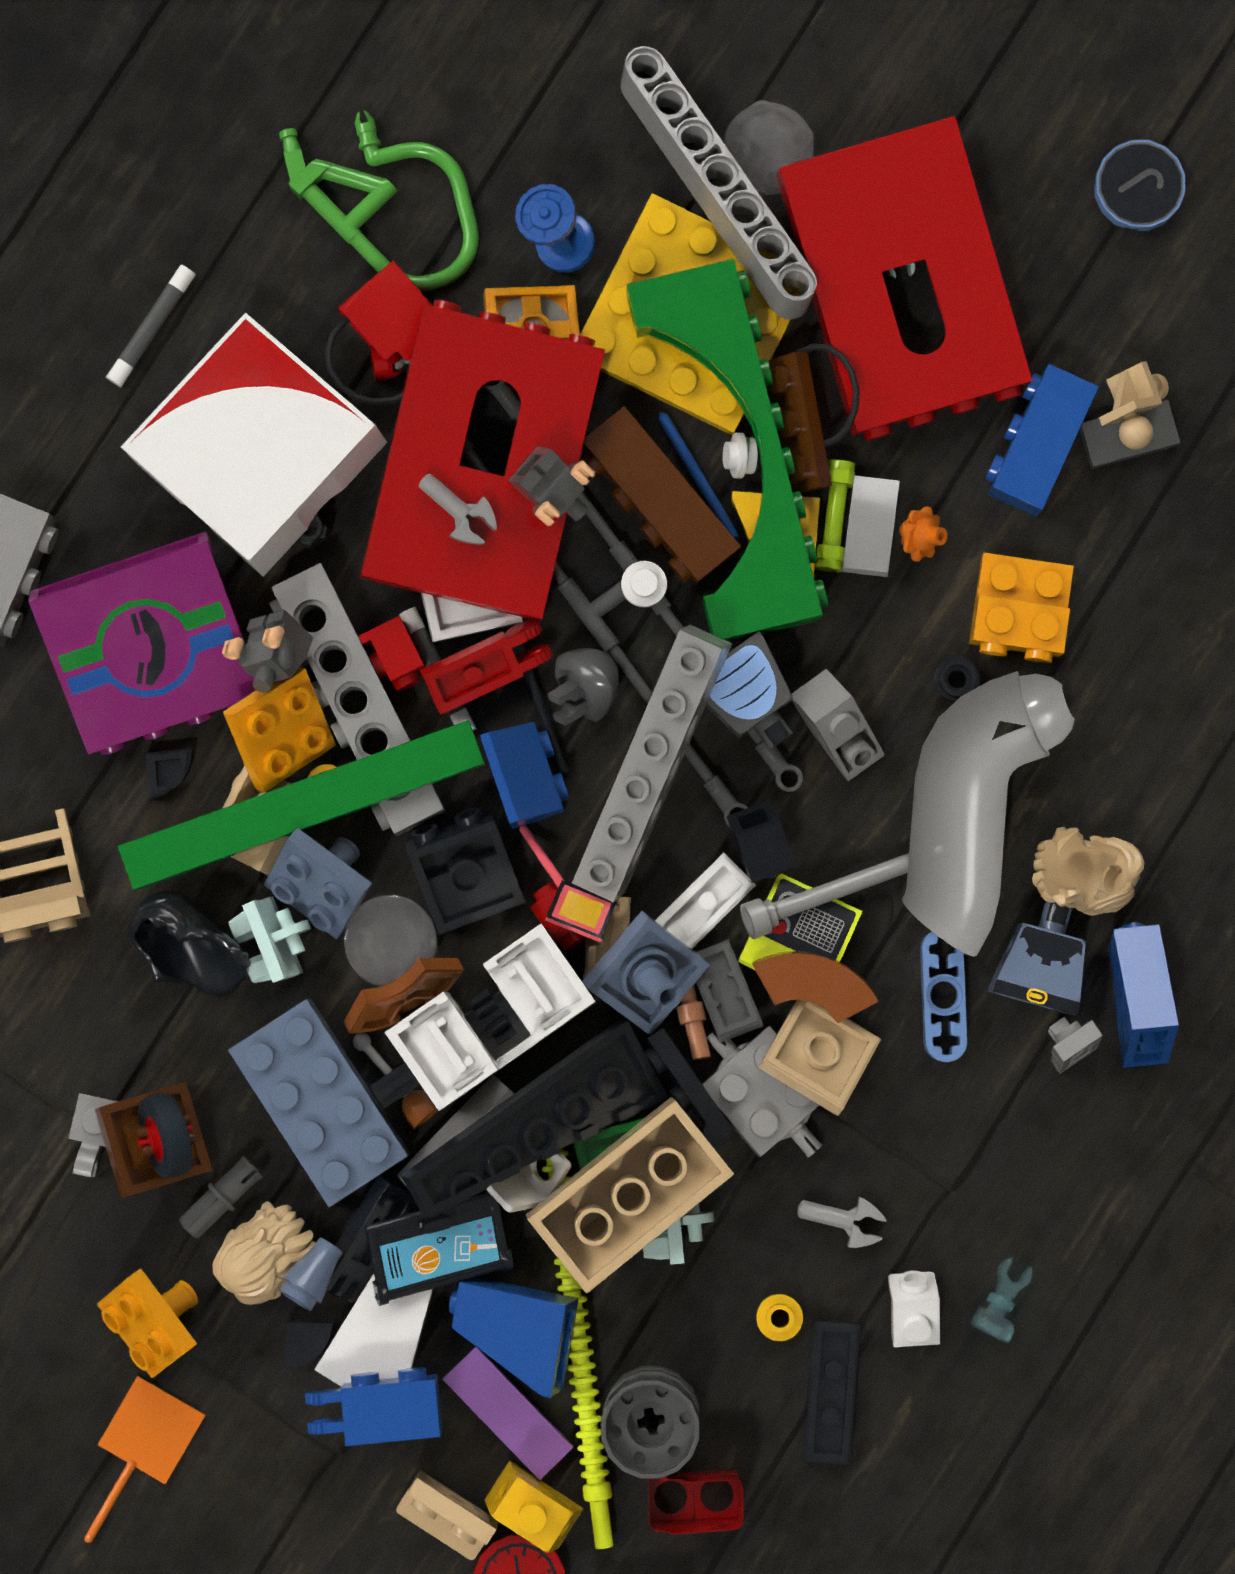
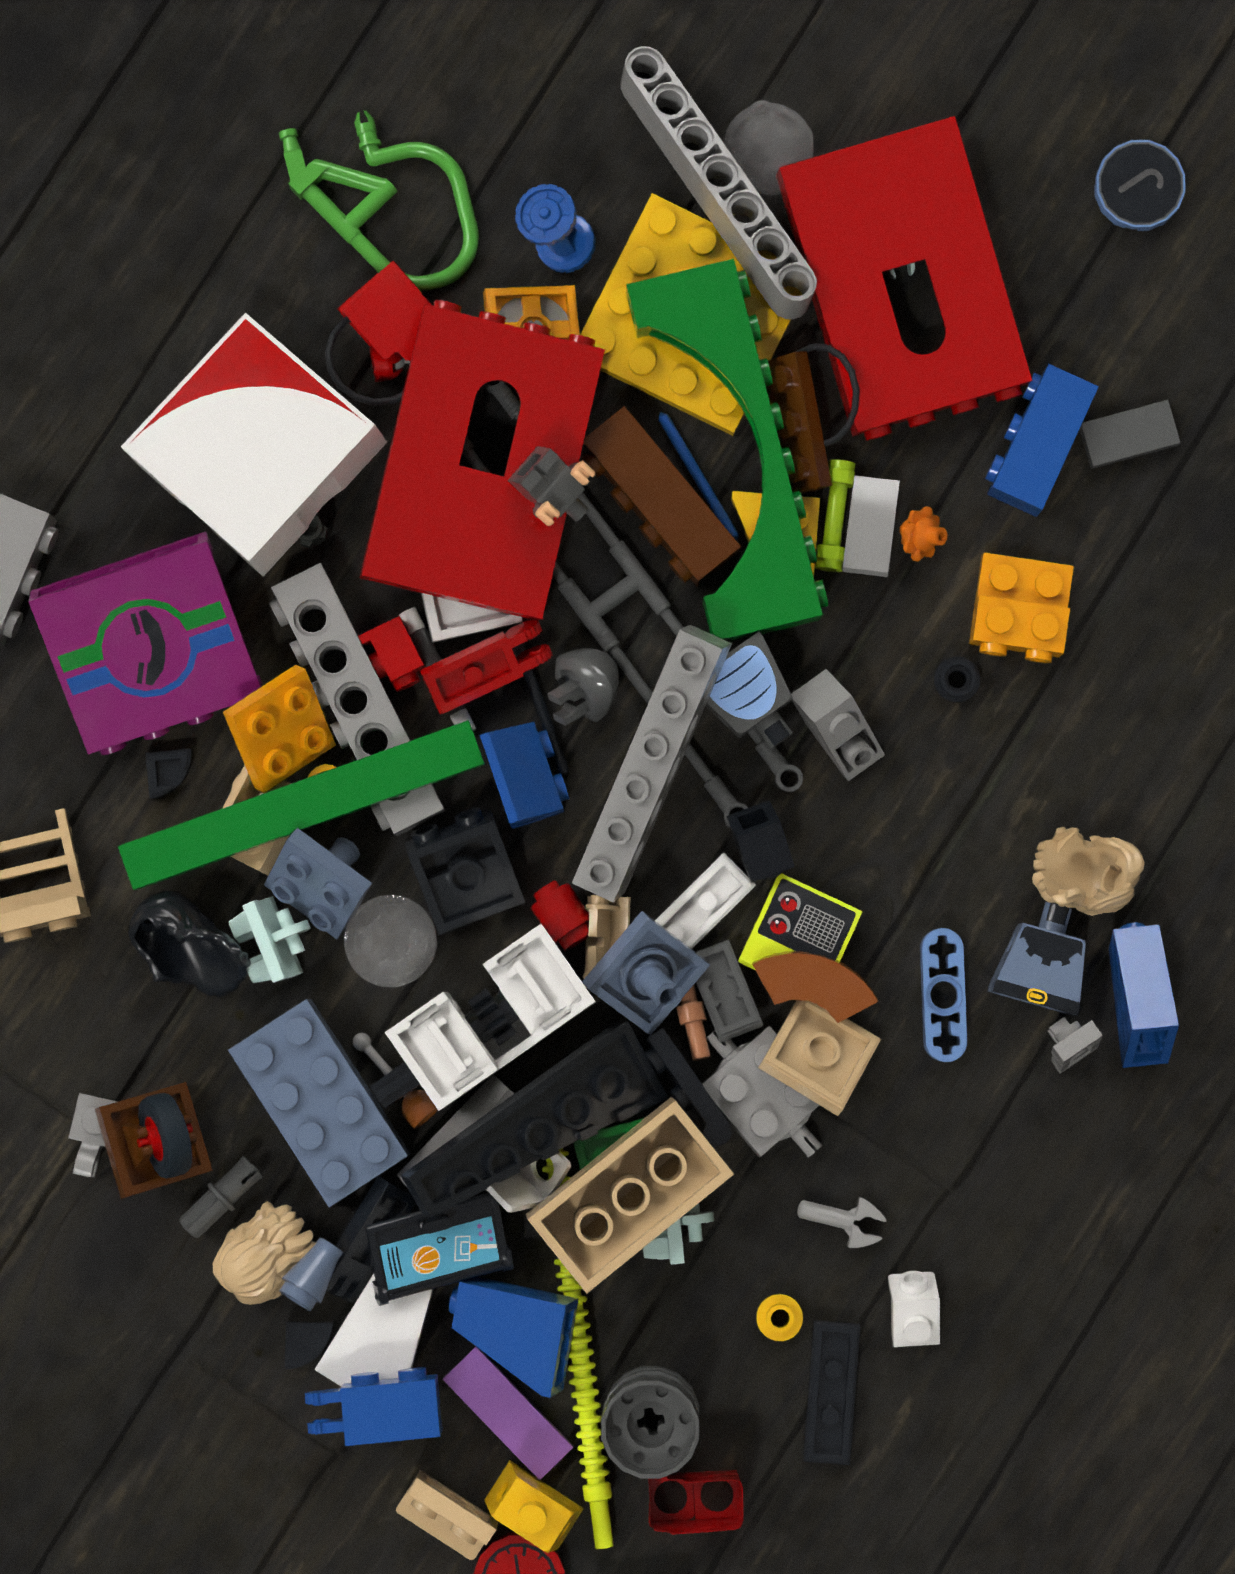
(148, 1434): orange piece -> none
(150, 325): dark grey bar -> none
(150, 1320): light orange plate -> none
(273, 649): dark grey piece -> none
(383, 1005): dark orange tile -> none
(459, 510): light grey bar -> none
(572, 906): piece -> none
(644, 584): white plate -> none
(740, 455): white plate -> none
(763, 915): light grey piece -> none
(964, 800): light grey animal -> none
(992, 1319): clear light blue piece -> none
(1134, 394): tan piece -> none

